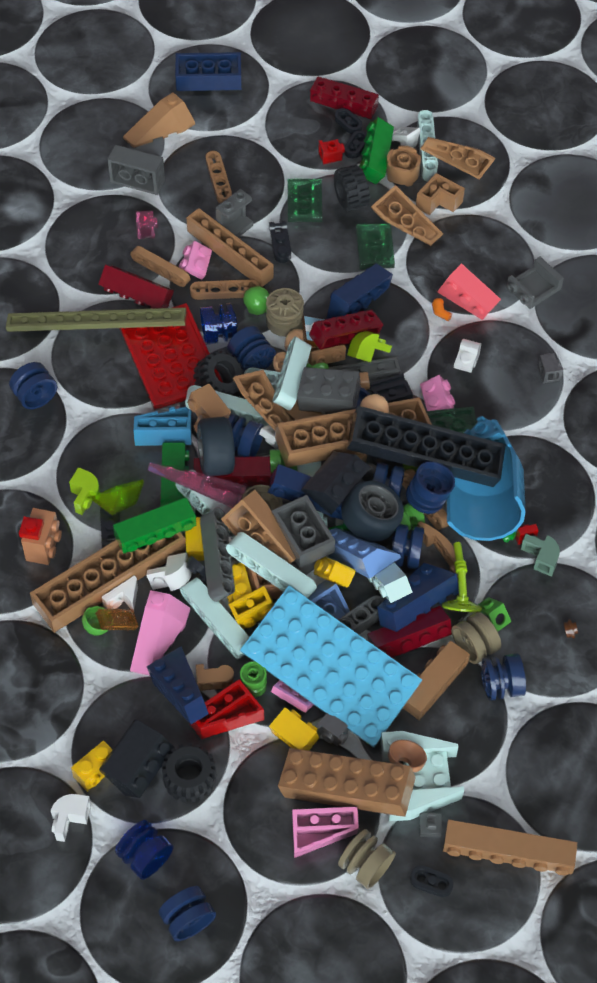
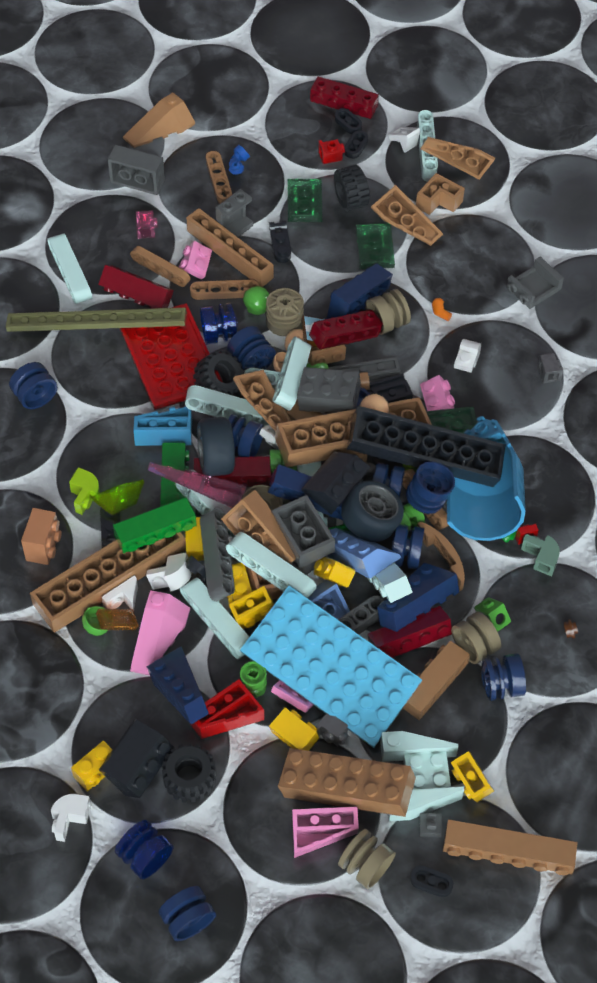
(31, 528): red plate -> none
(69, 268): none -> light aqua beam
(207, 404): medium nougat brick -> none
(208, 71): dark blue brick -> none
(214, 678): medium nougat leg -> none
(235, 165): none -> blue arm
(364, 345): lime brick -> none
(376, 150): green brick -> none
(390, 309): none -> dark tan wheel
(403, 165): medium nougat brick -> none
(408, 752): nougat piece -> none
(461, 603): lime dish -> none
(469, 292): coral wedge -> none
(473, 778): none -> yellow brick

